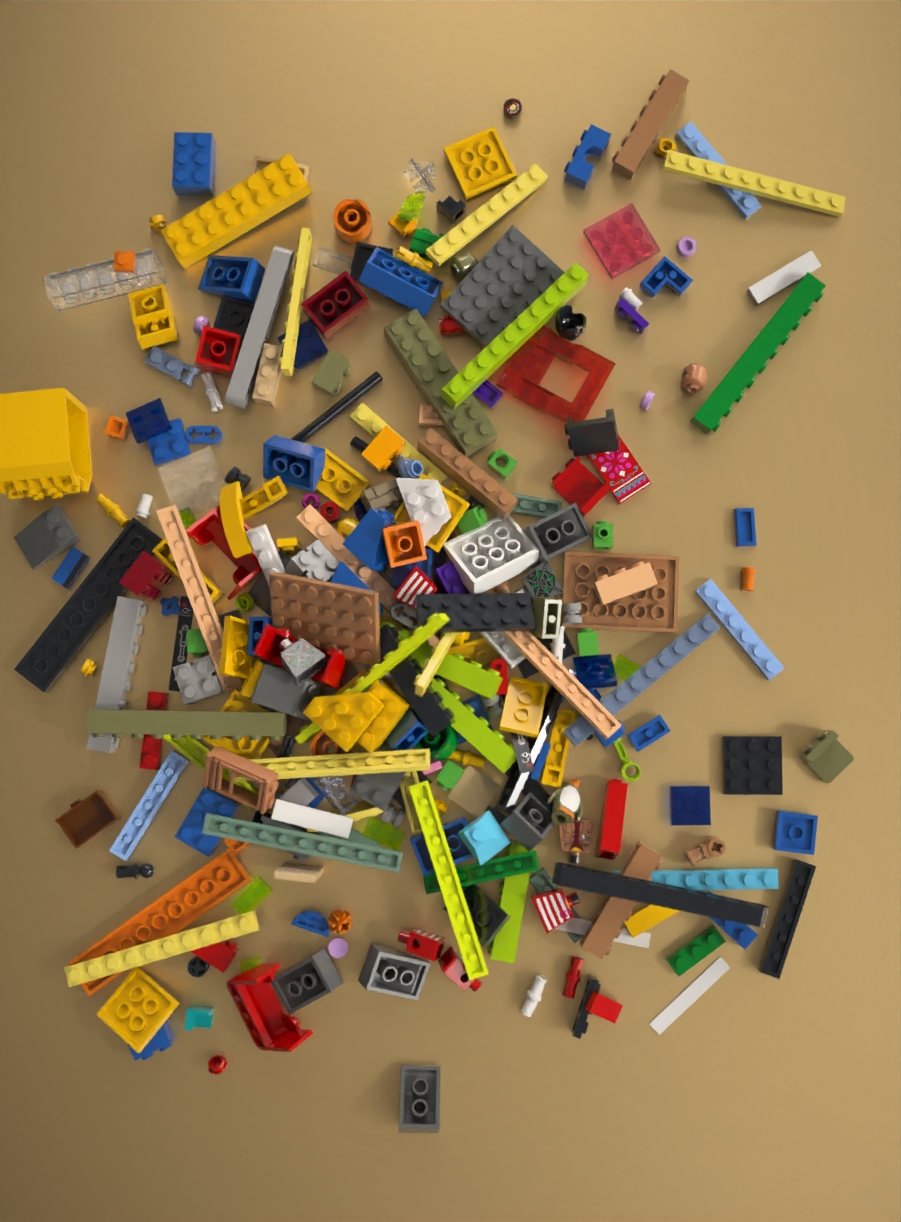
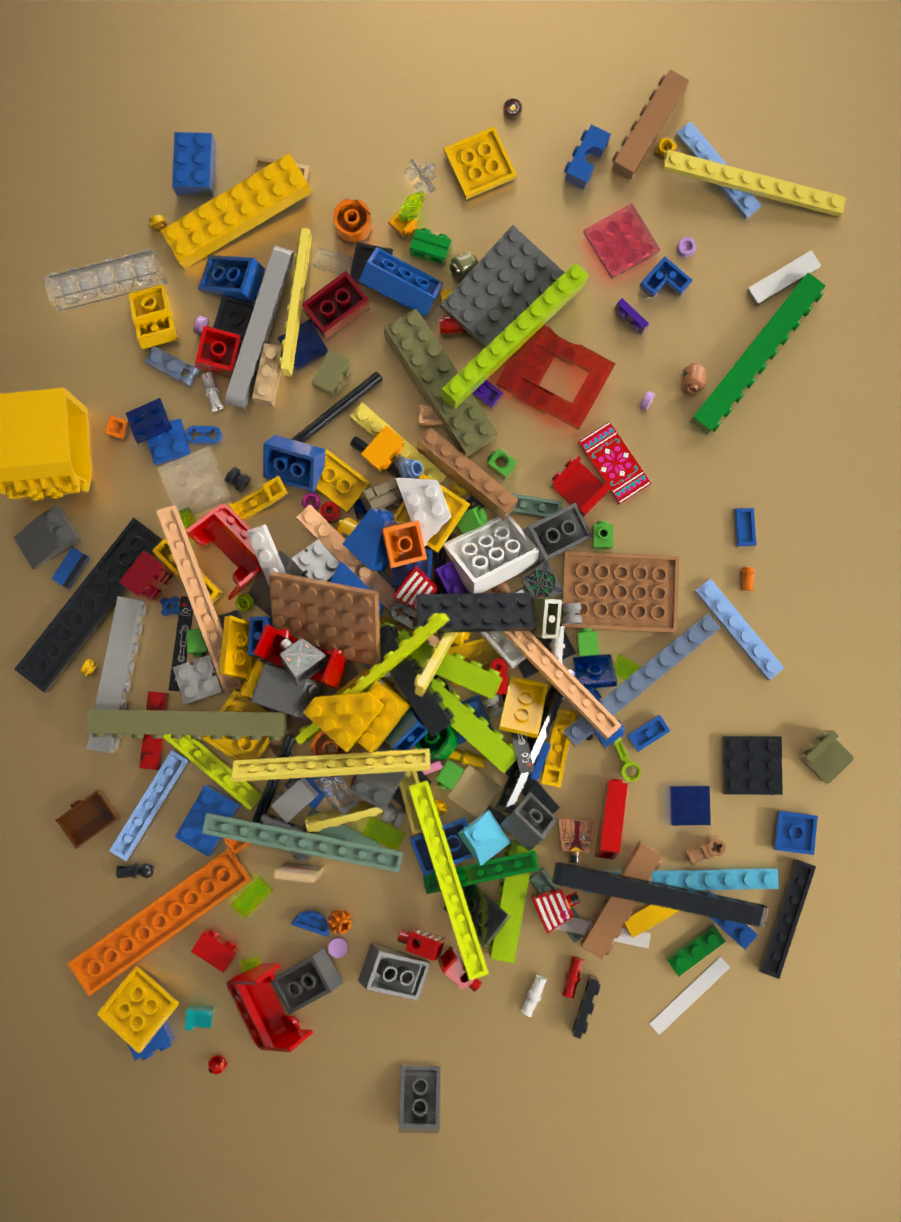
(112, 510): yellow pin -> none
(124, 261): orange plate -> none
(144, 506): white pin -> none
(161, 948): light yellow plate -> none
(196, 969): black wheel -> none
(213, 772): nougat door -> none
(233, 520): yellow slope -> none
(289, 545): yellow plate -> none
(312, 818): white tile -> none
(413, 259): yellow pin -> none
(451, 209): black panel -> none
(486, 215): light yellow plate -> none
(566, 803): animal -> none
(570, 324): black helmet -> none
(593, 435): black panel -> none
(604, 1007): red tile -> none
(624, 583): light nougat brick -> none
(630, 298): white pin -> none

